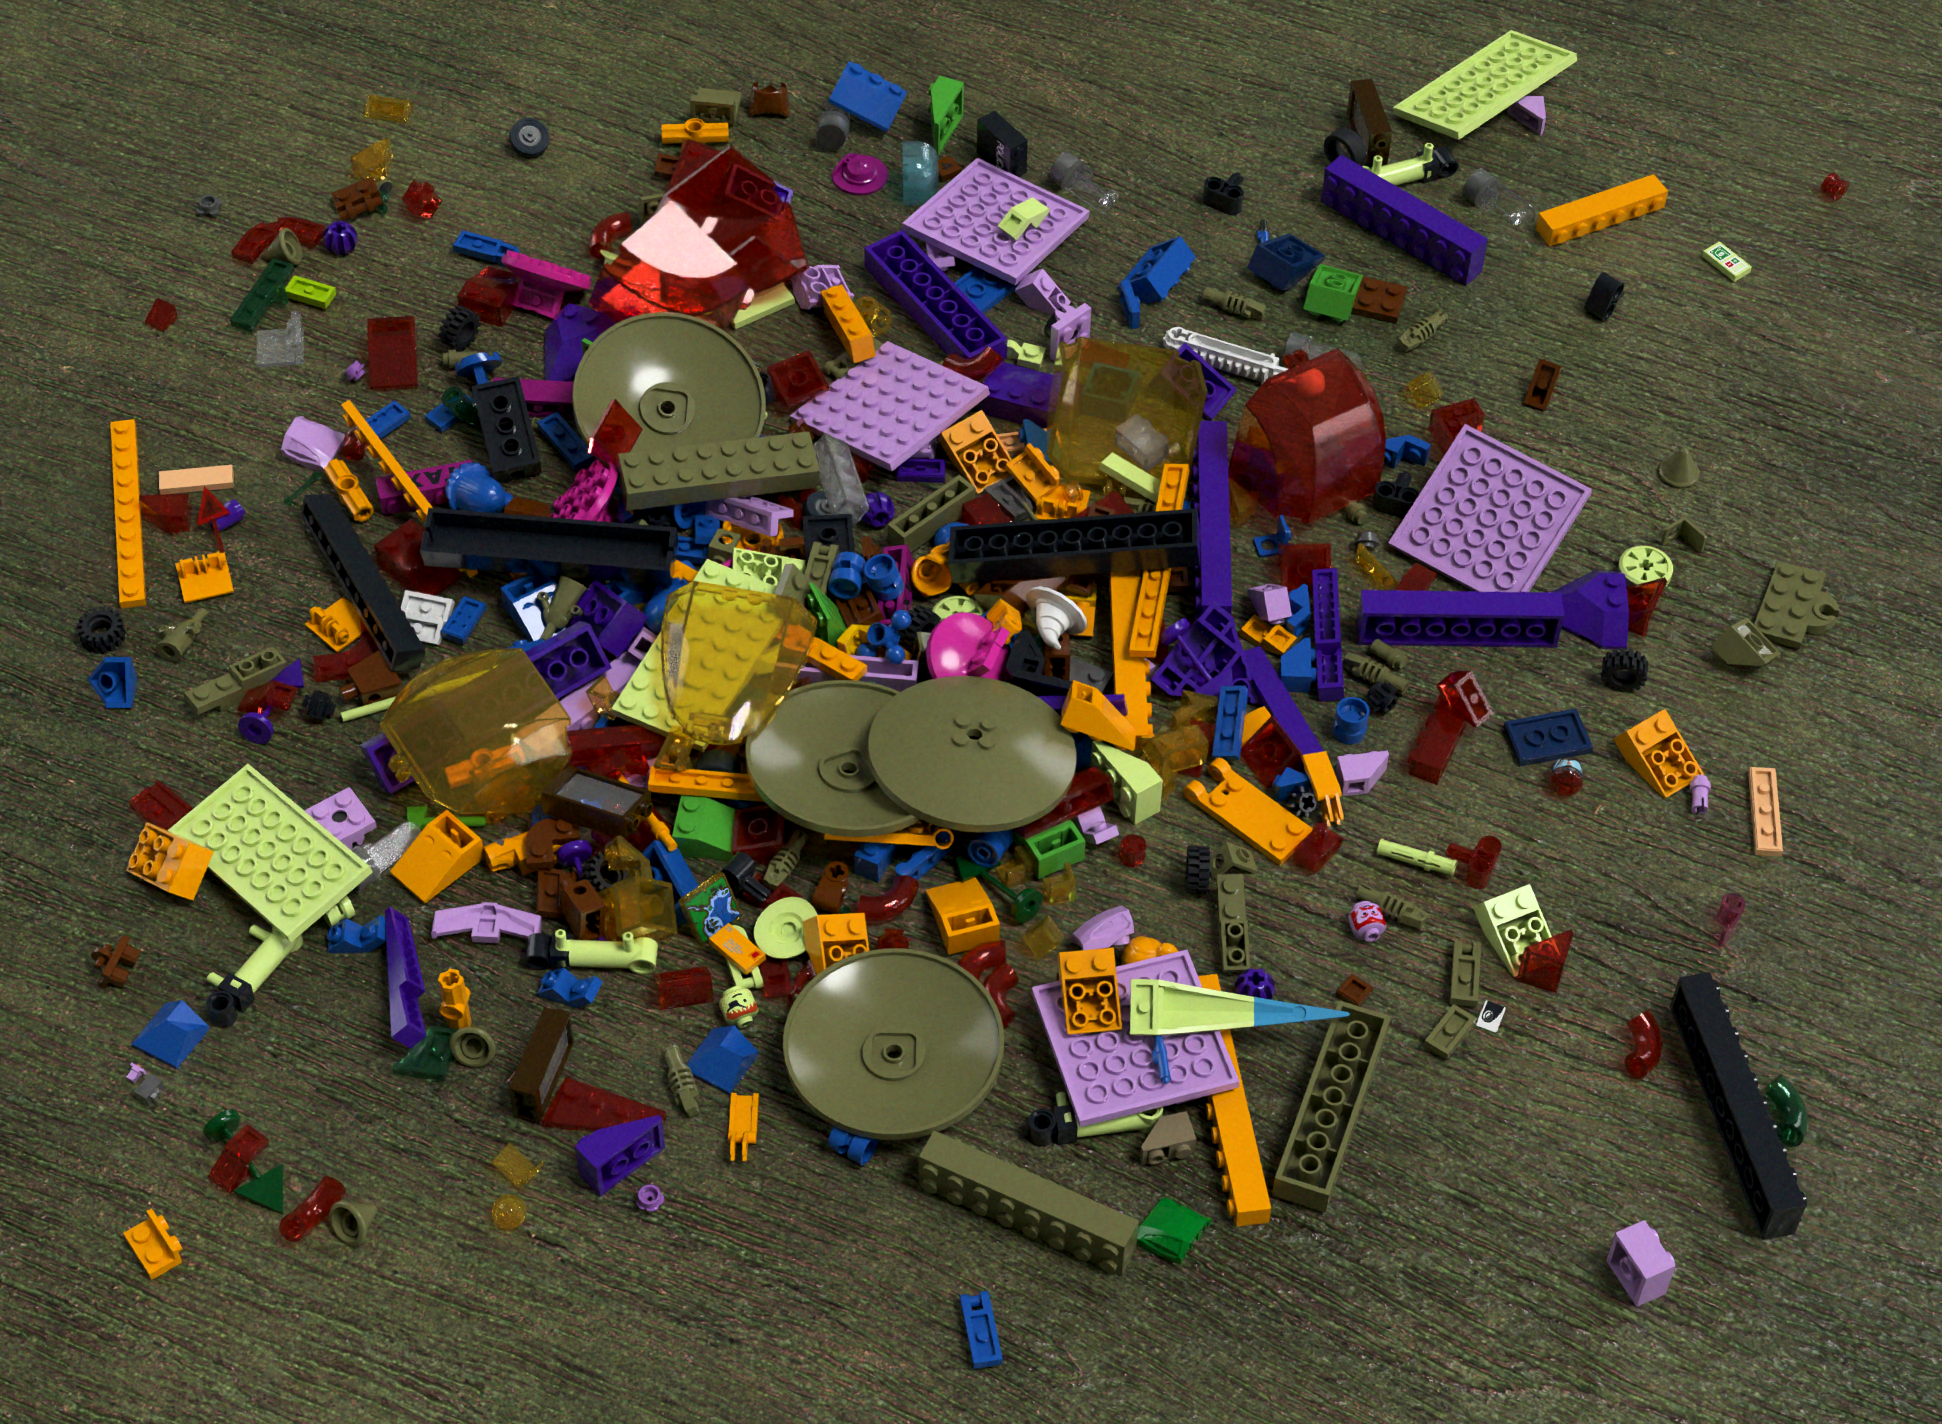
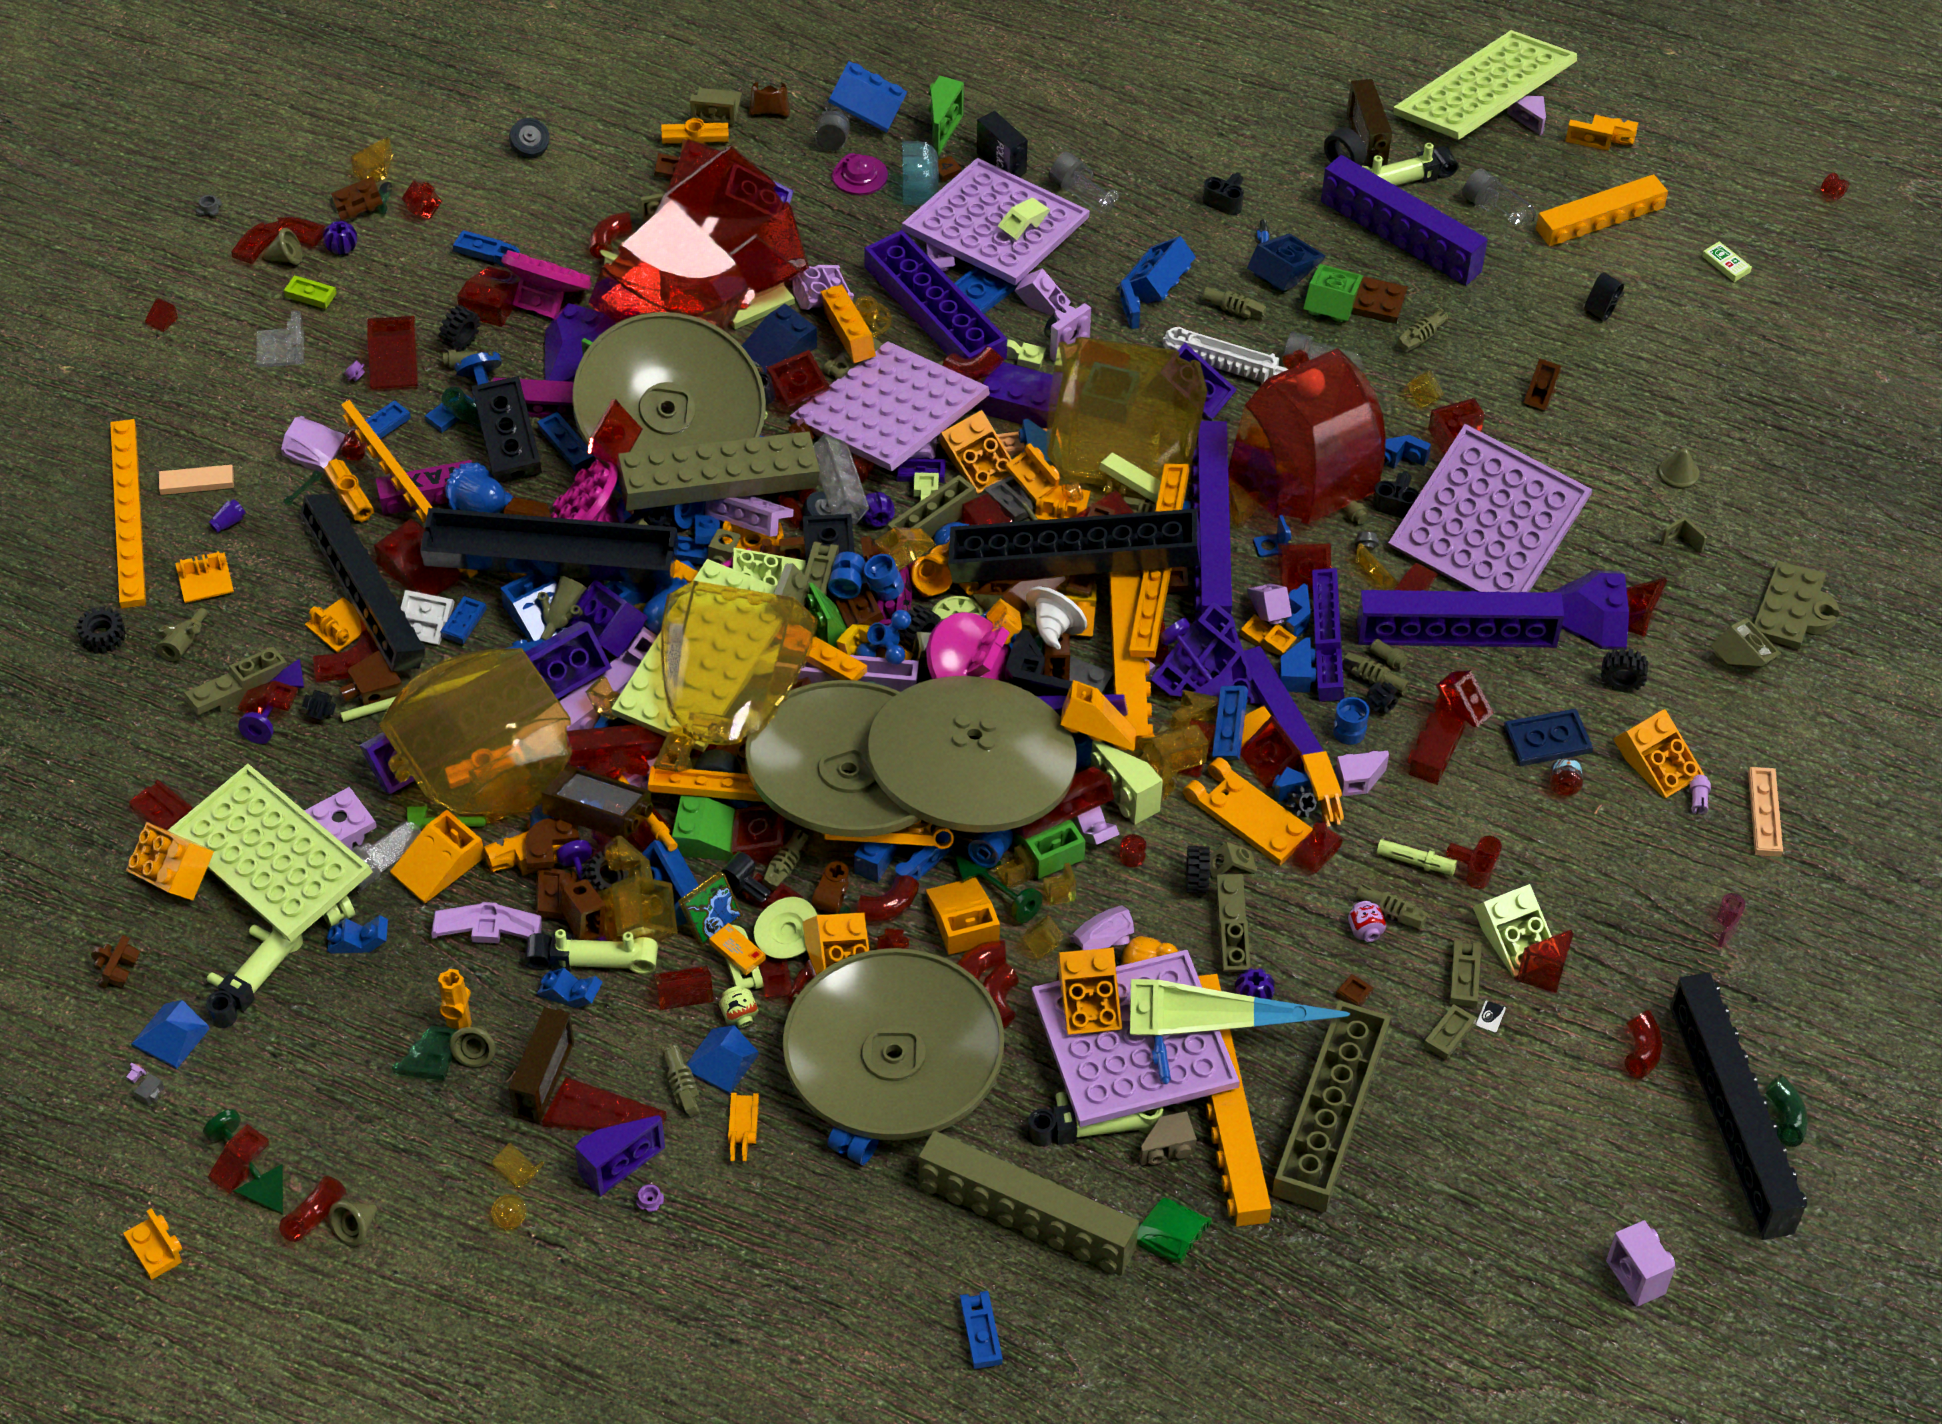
(115, 682): blue slope -> none
(168, 511): clear red slope -> none
(210, 510): clear red piece -> none
(267, 290): clear green plate -> none
(388, 108): clear yellow slope -> none
(404, 980): dark purple slope -> none
(780, 337): none -> dark blue slope
(904, 544): none -> clear yellow slope
(925, 484): none -> yellowish green plate
(1142, 442): clear brick -> none
(1602, 132): none -> light orange plate
(1639, 557): yellowish green wheel -> none

